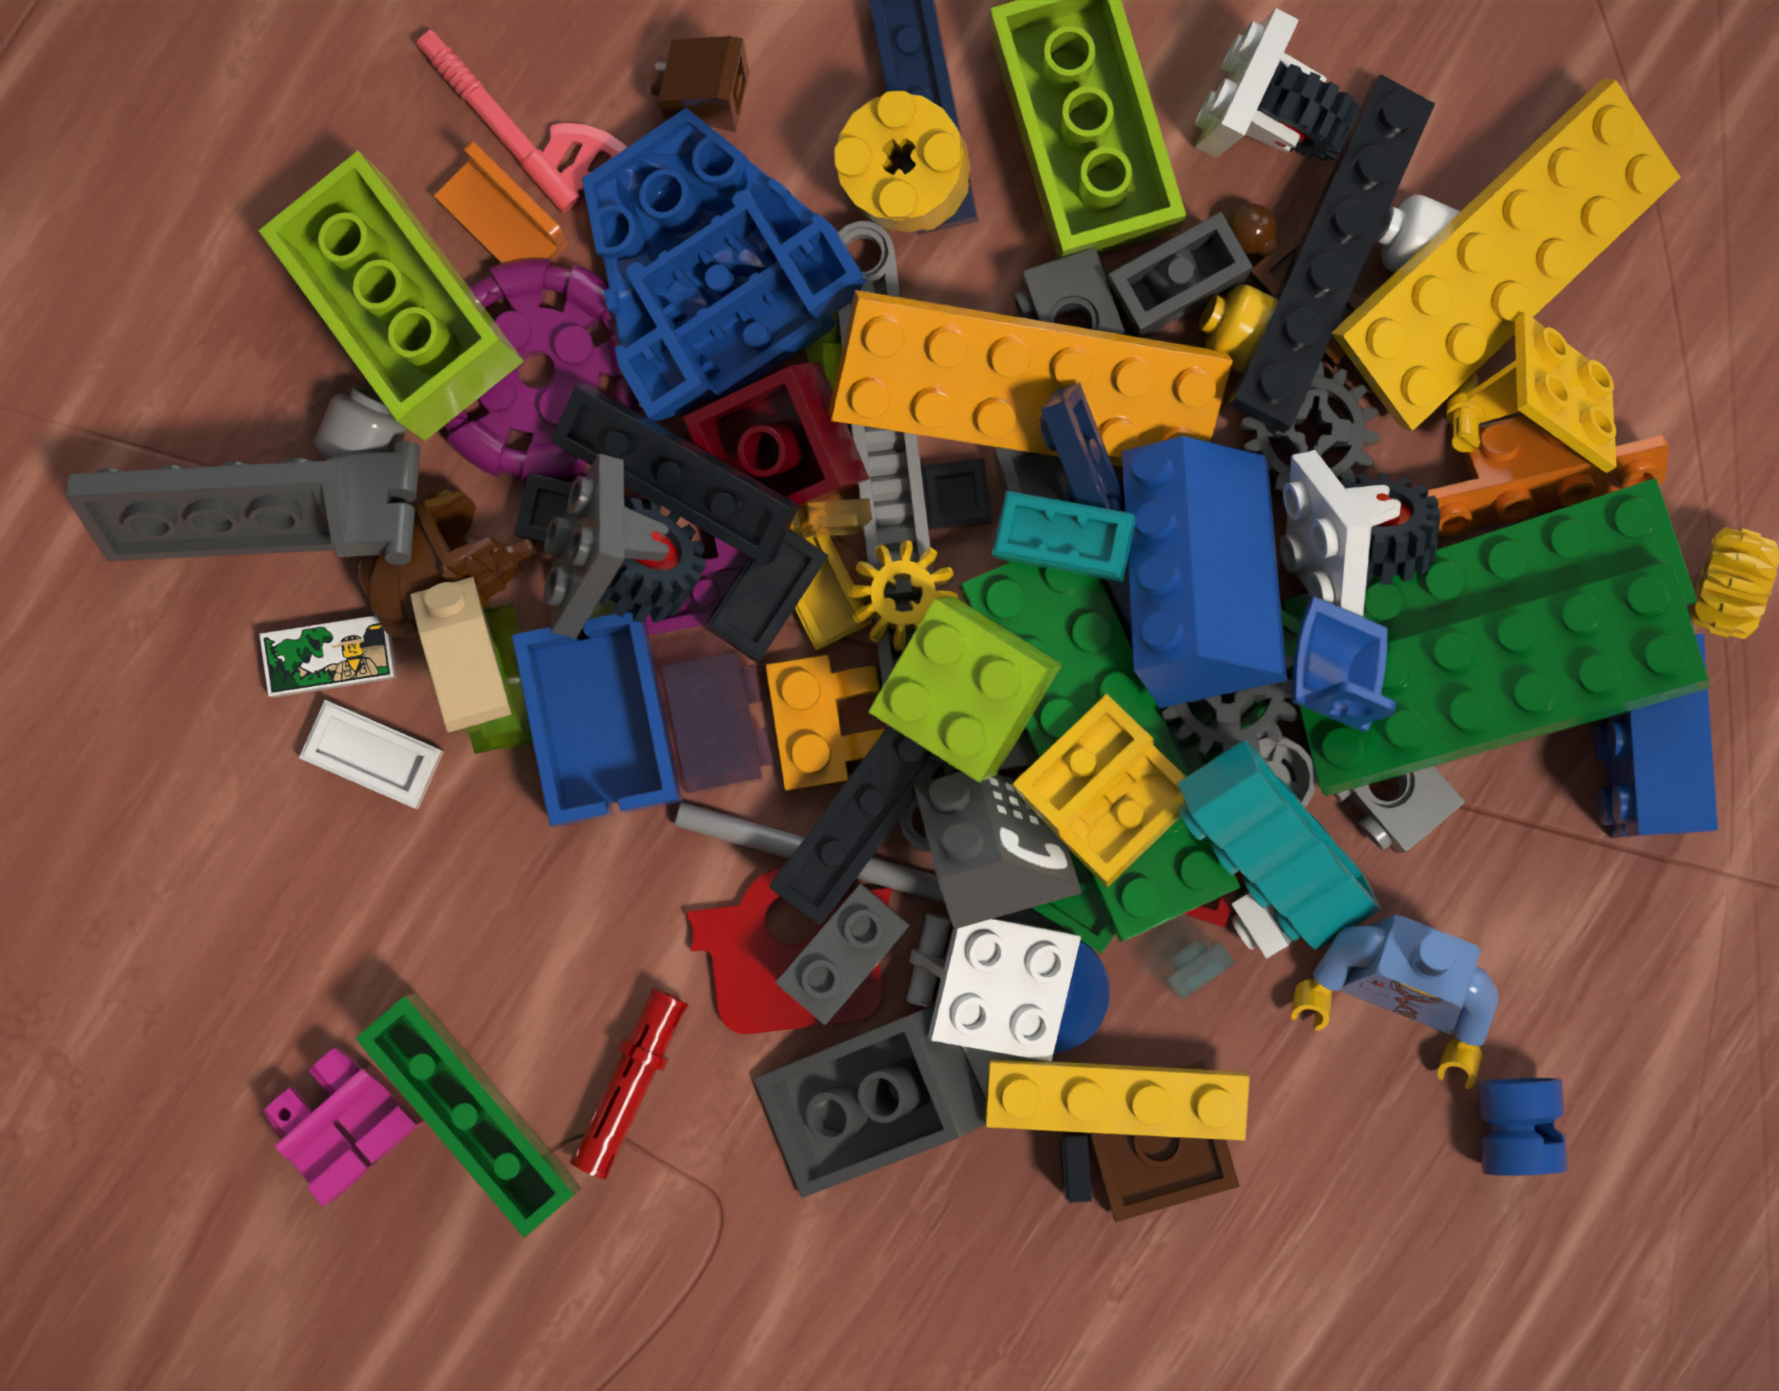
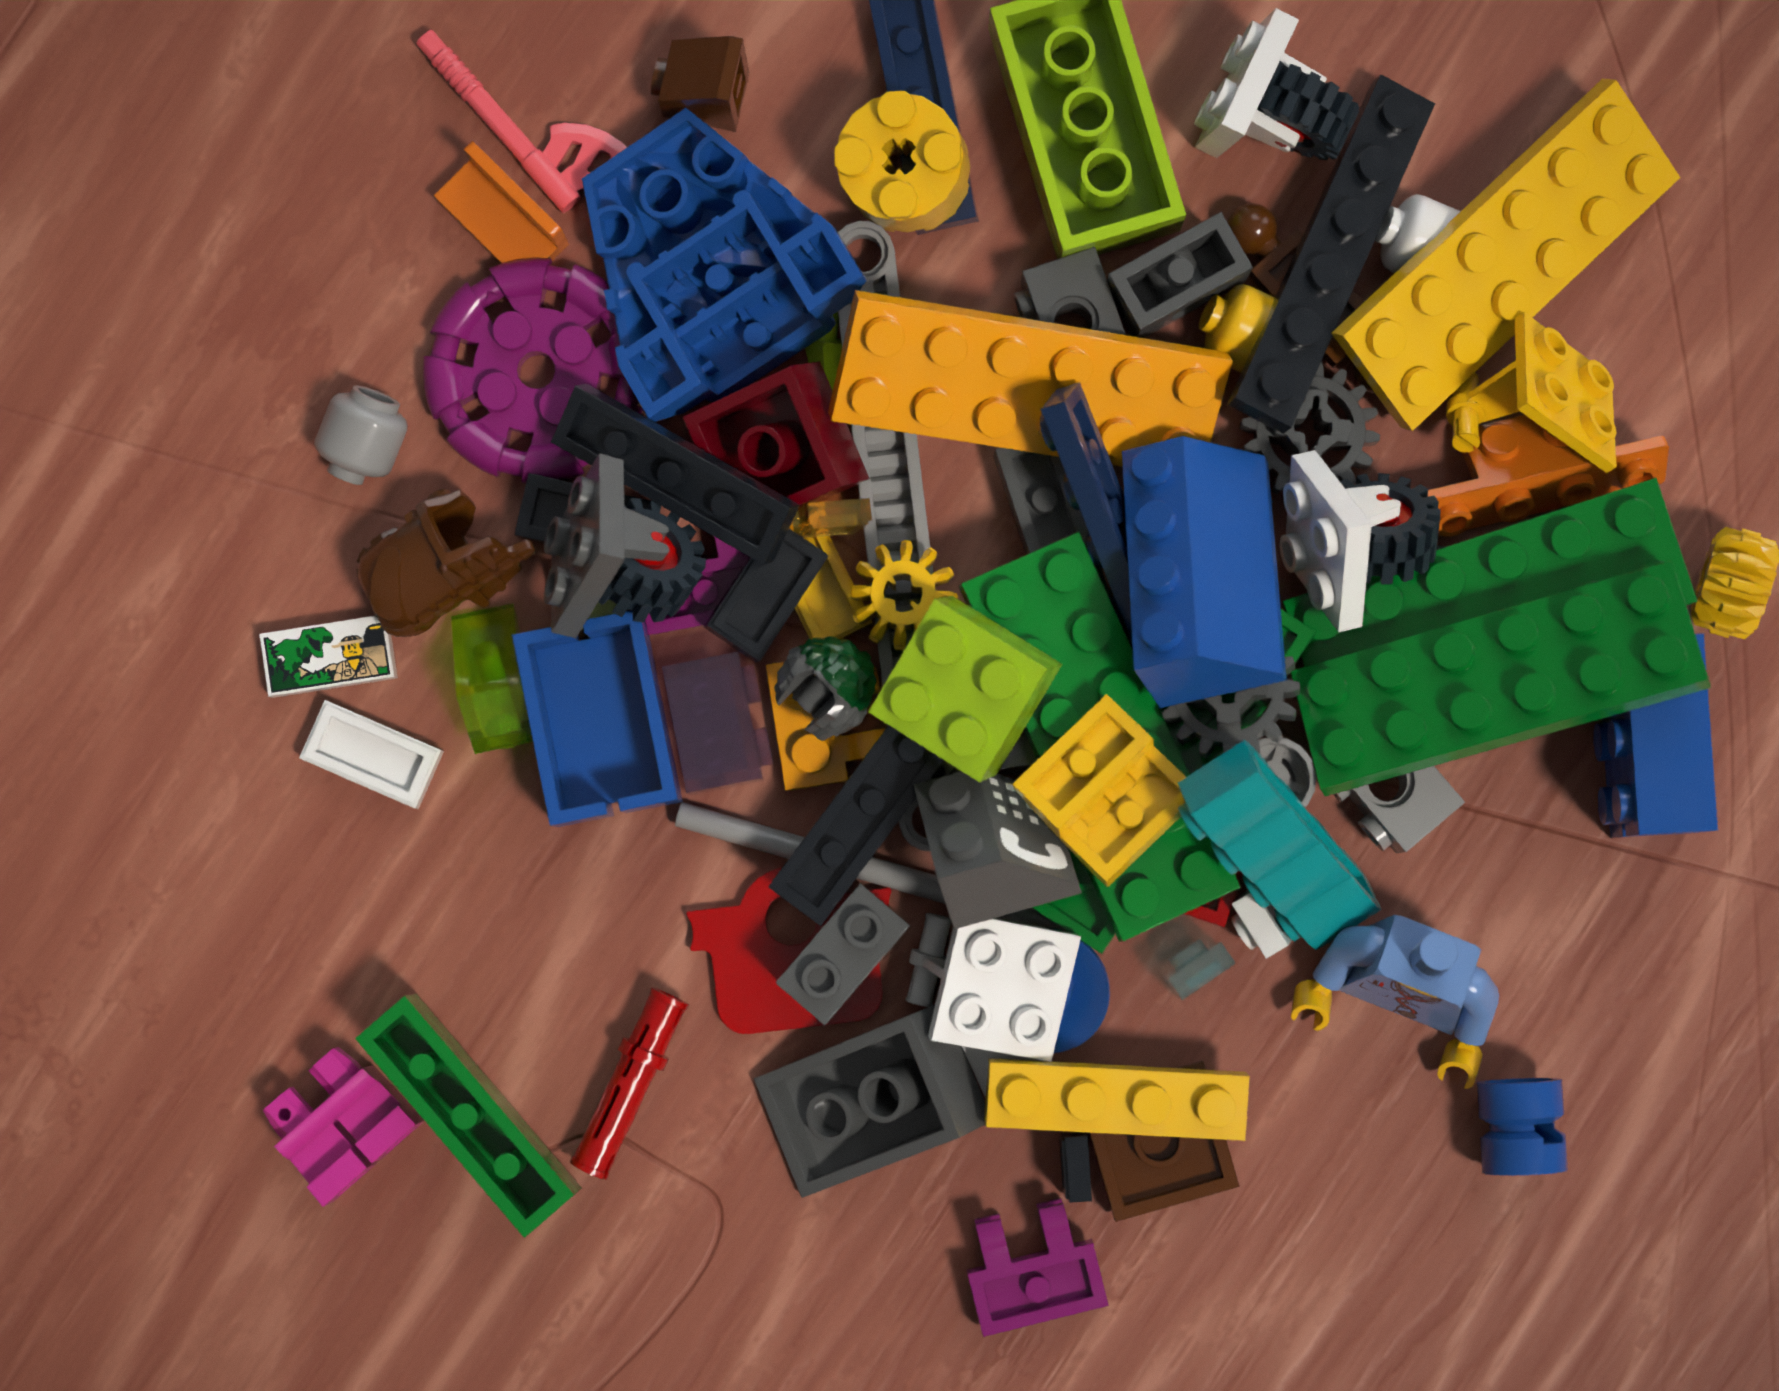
(254, 509): dark grey hinge -> none
(390, 296): lime brick -> none
(460, 654): tan slope -> none
(829, 682): none -> piece
(956, 494): black tile -> none
(1038, 1284): none -> magenta plate
(1064, 536): teal plate -> none
(1341, 666): blue piece -> none

